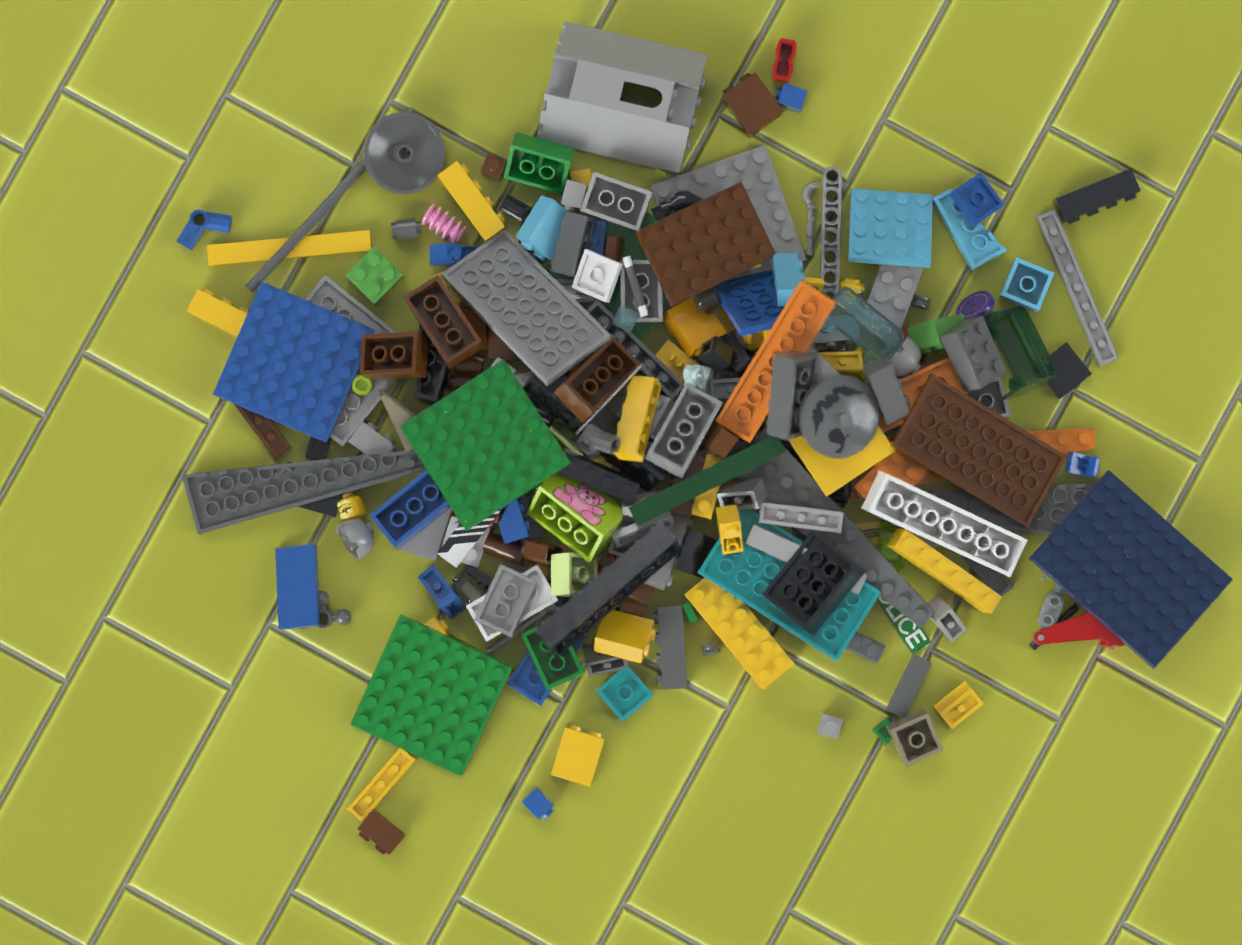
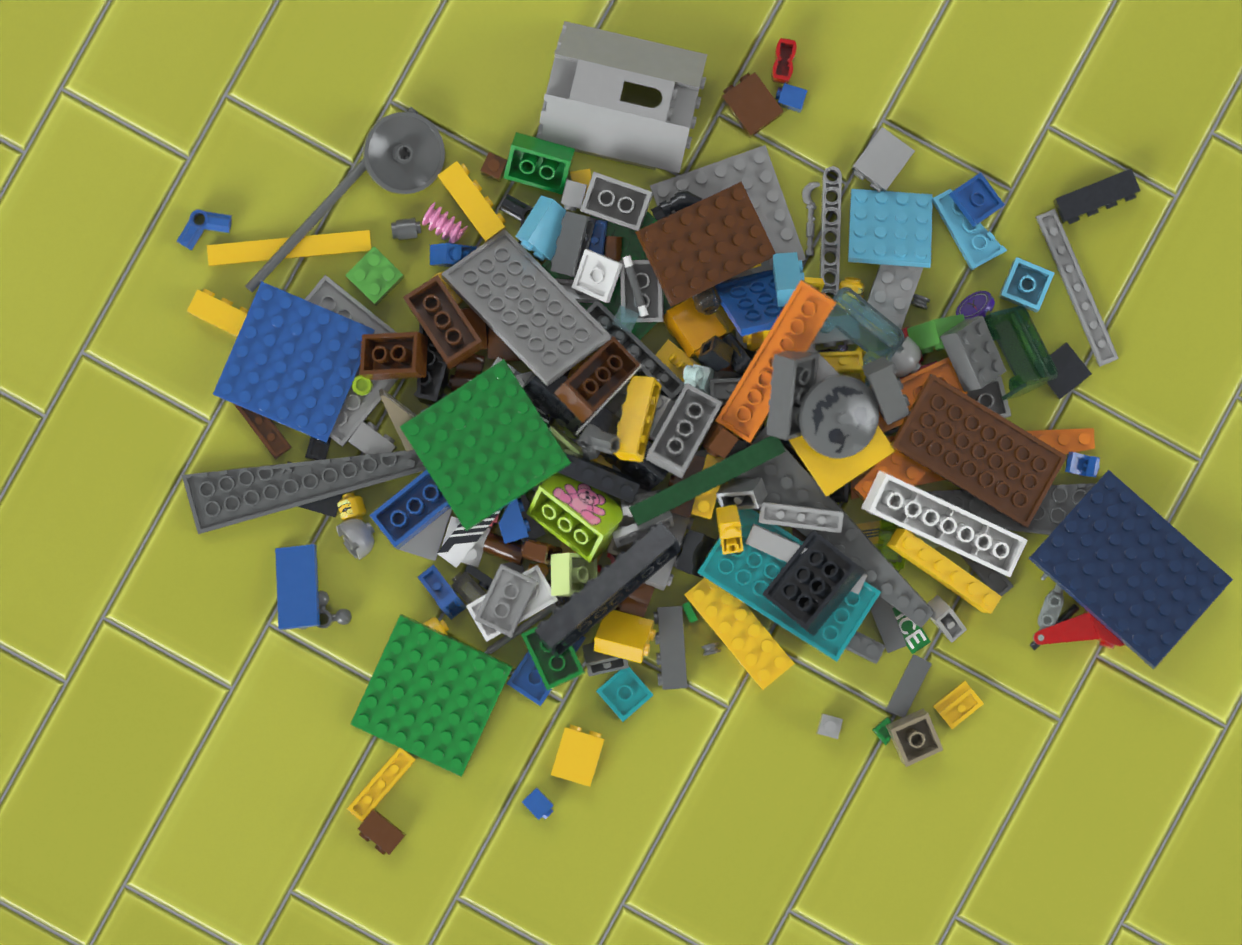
(882, 160): none -> light grey brick
(887, 625): none -> dark grey tile

